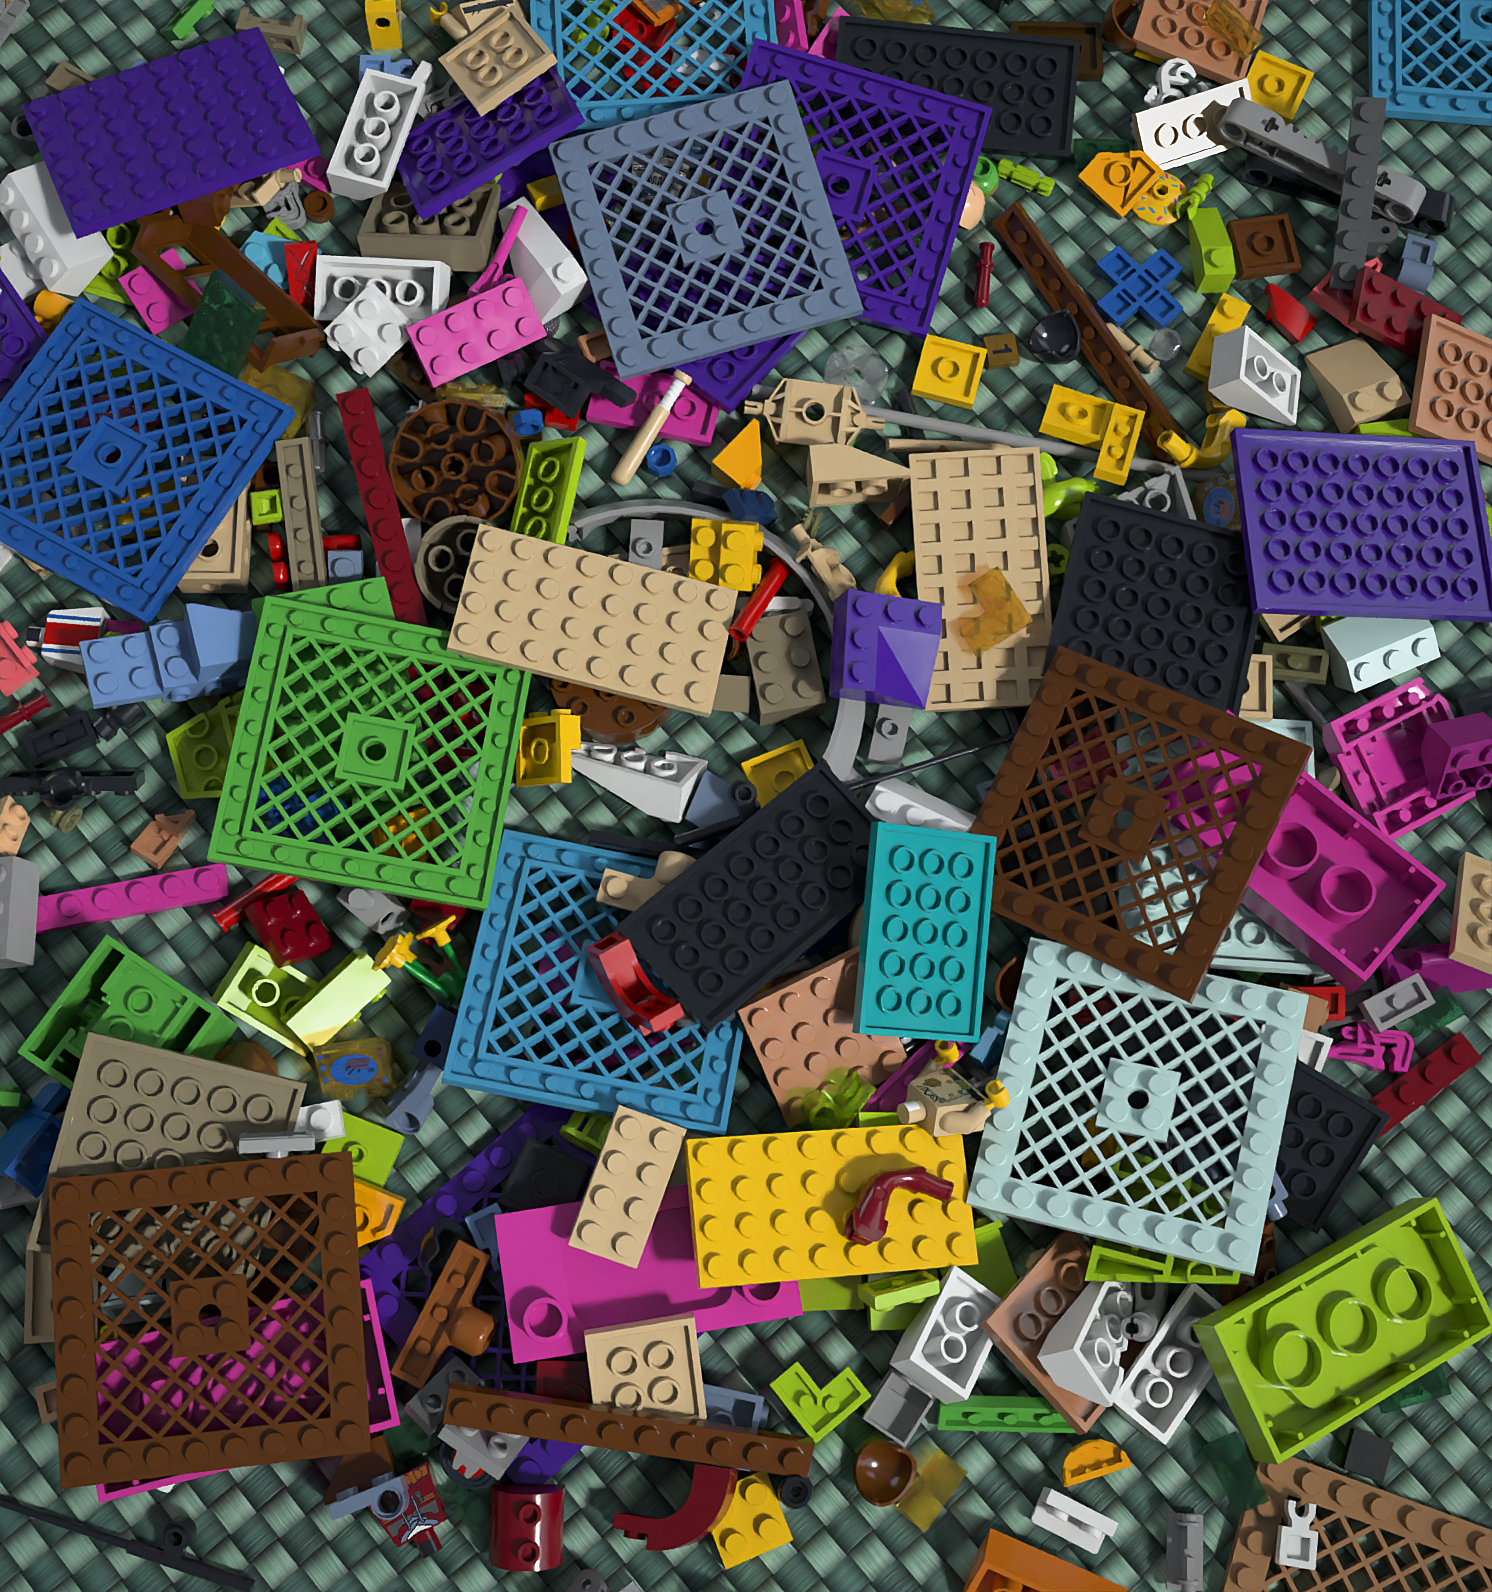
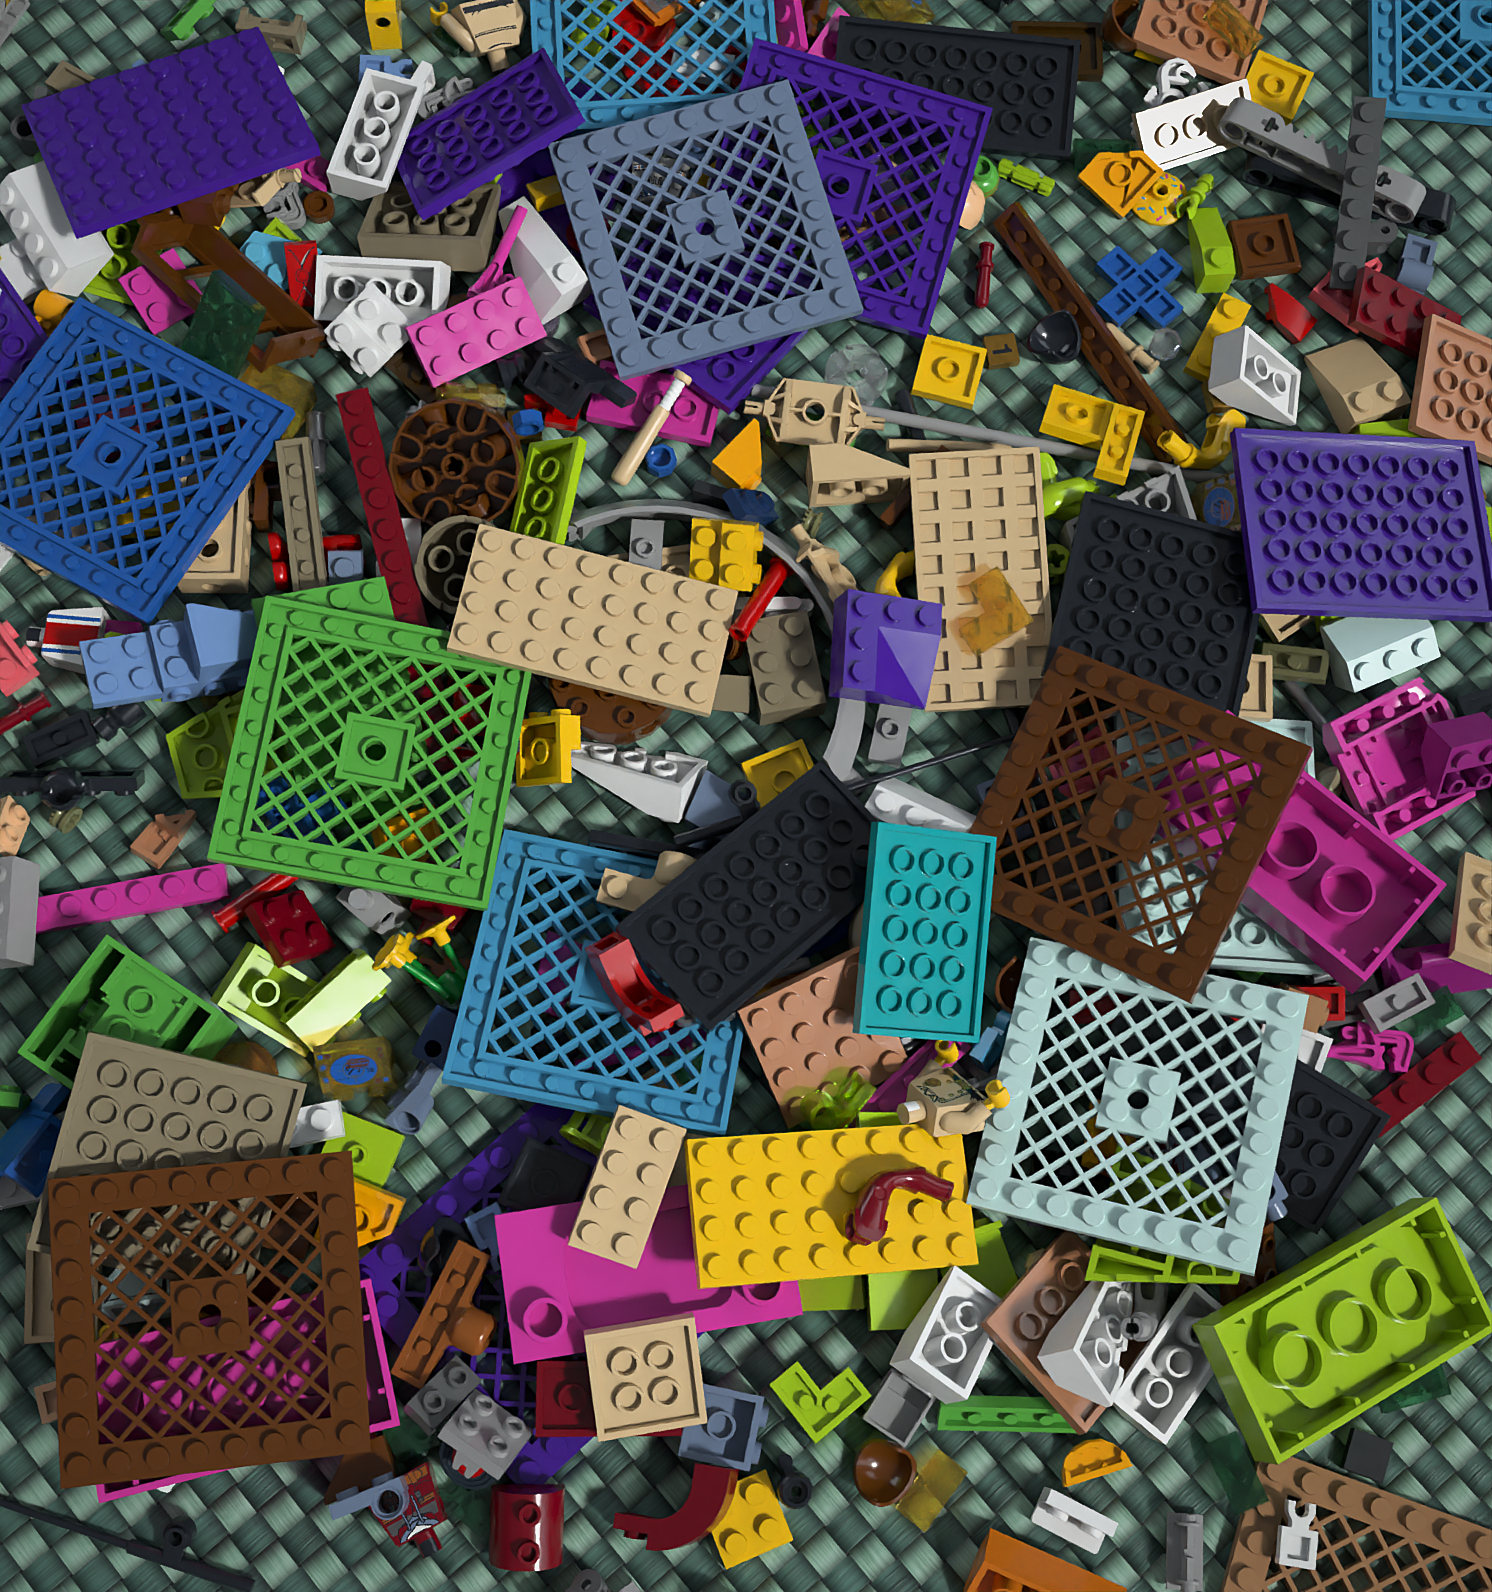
(267, 506): lime slope -> none
(276, 1143): light grey plate -> none
(497, 60): tan plate -> none
(627, 1430): reddish brown plate -> none
(898, 1289): lime plate -> none

